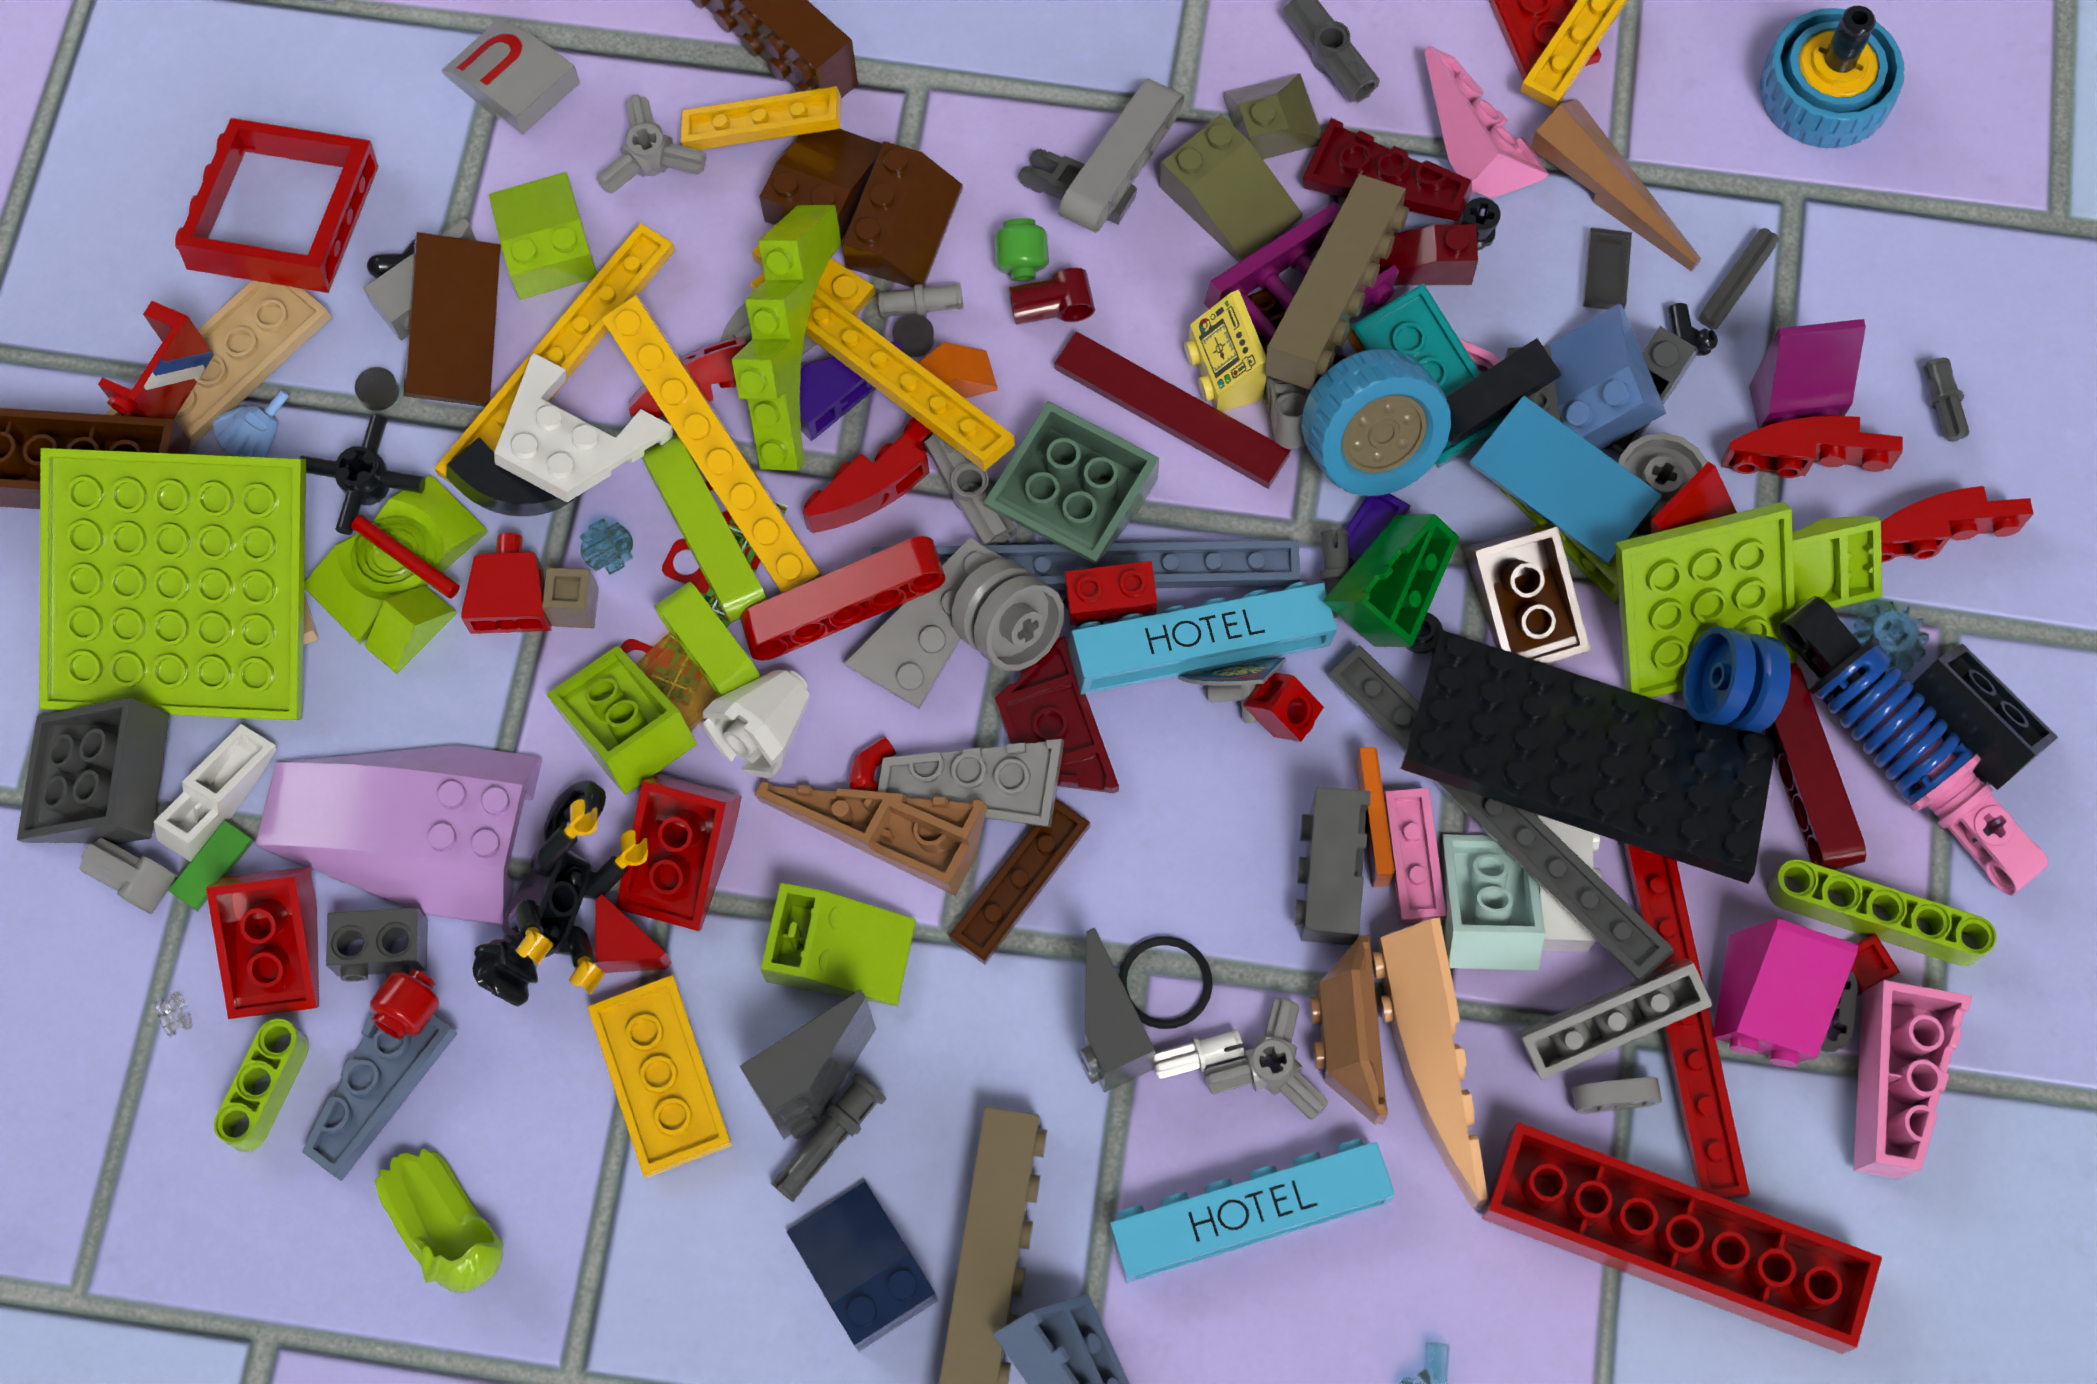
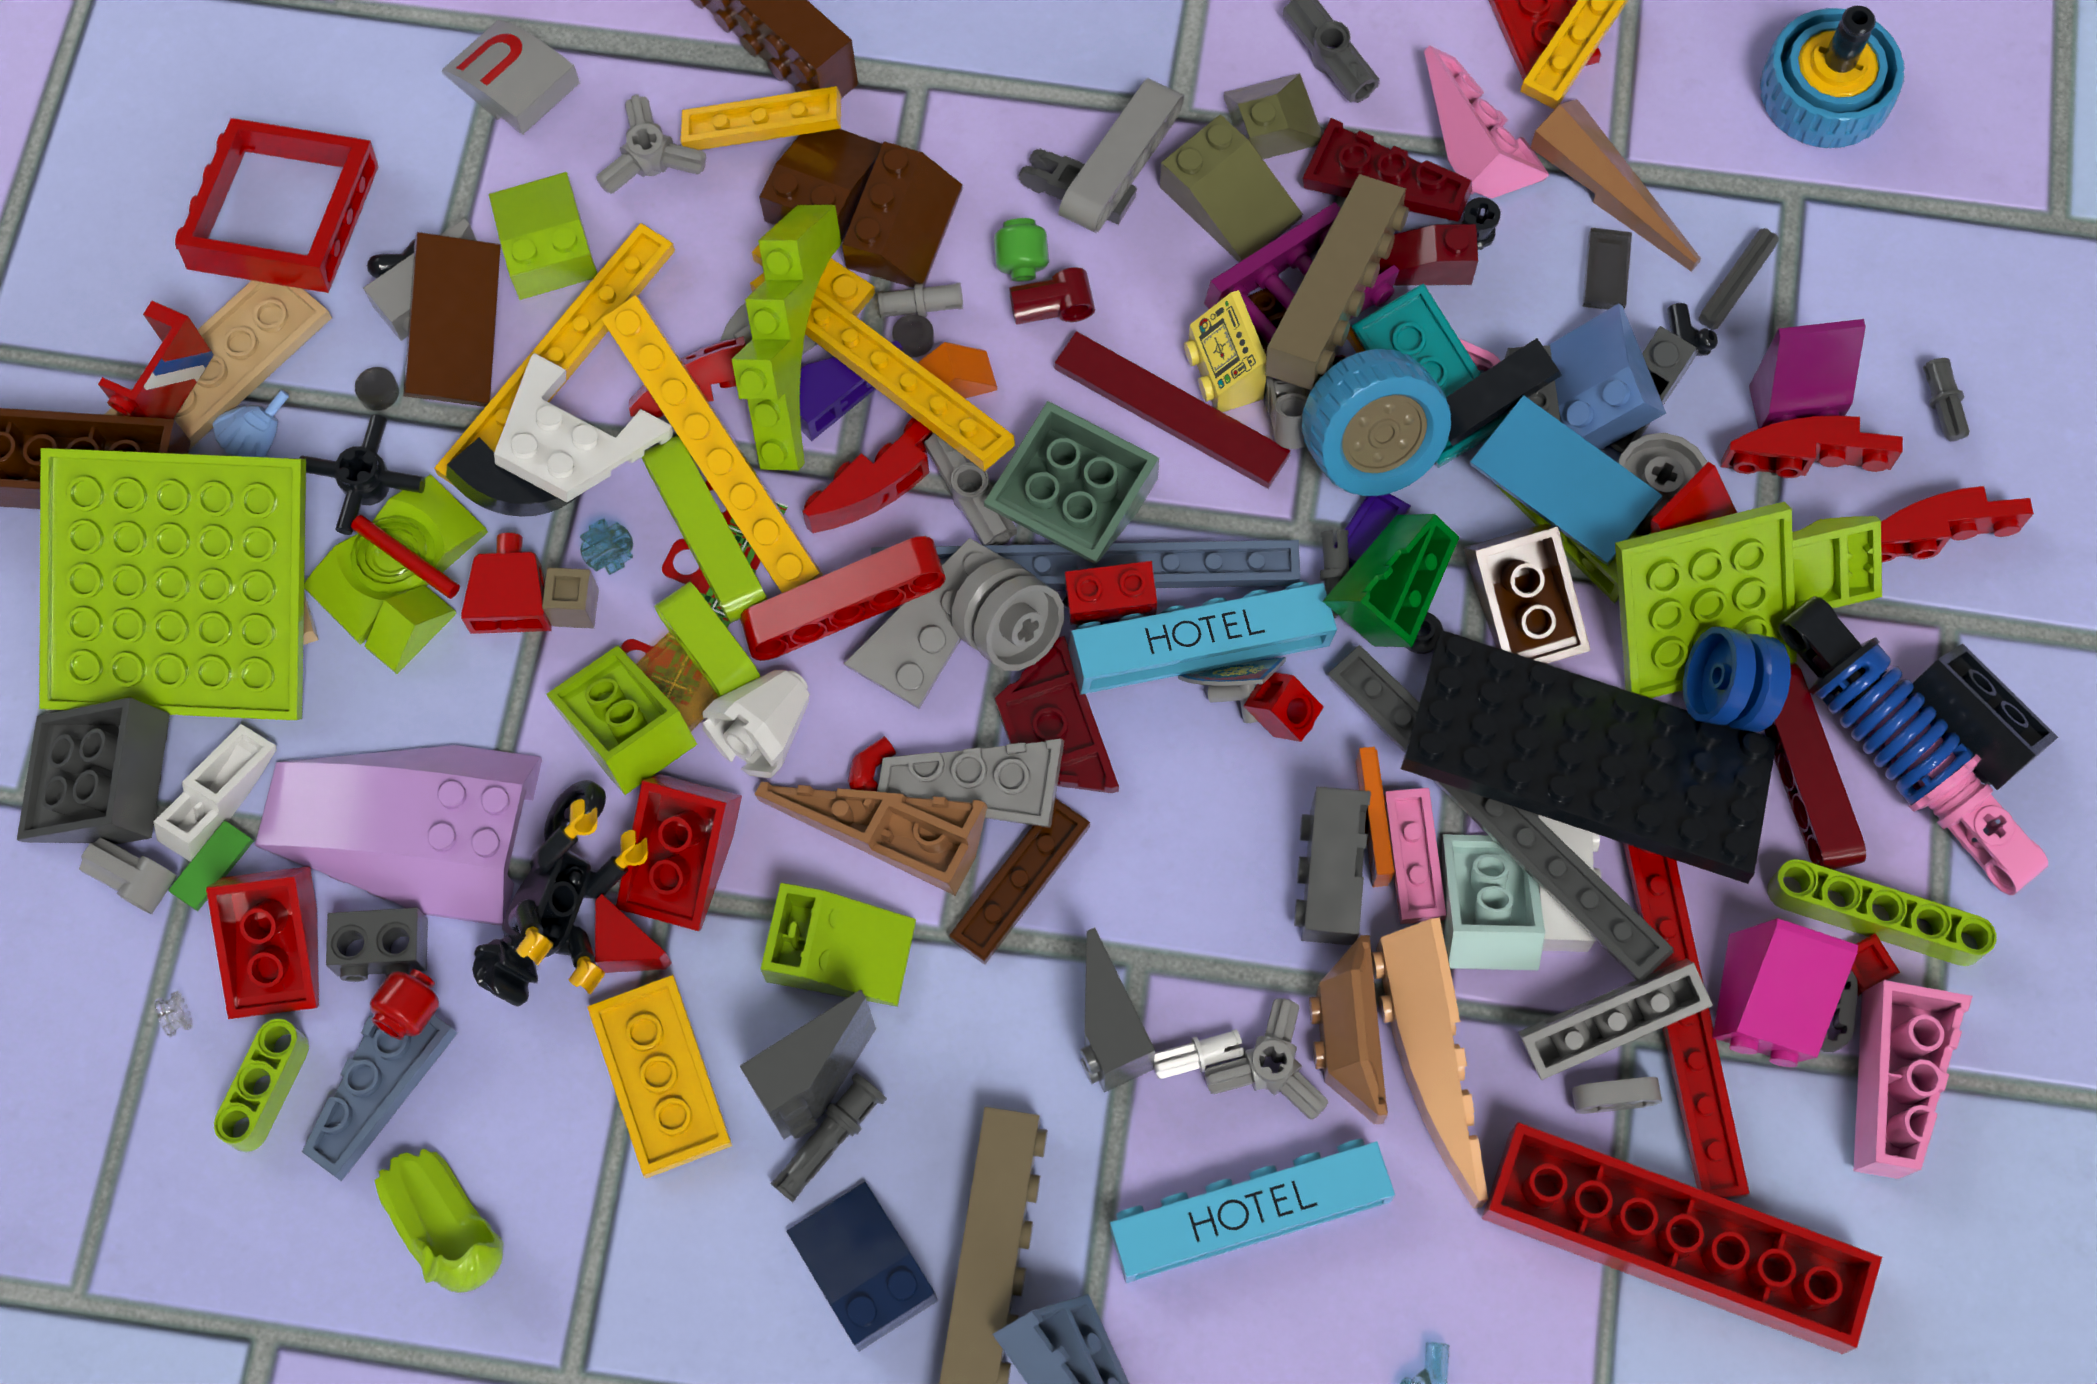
(1200, 959): black tyre -> none
(1904, 631): clear light blue gear -> none

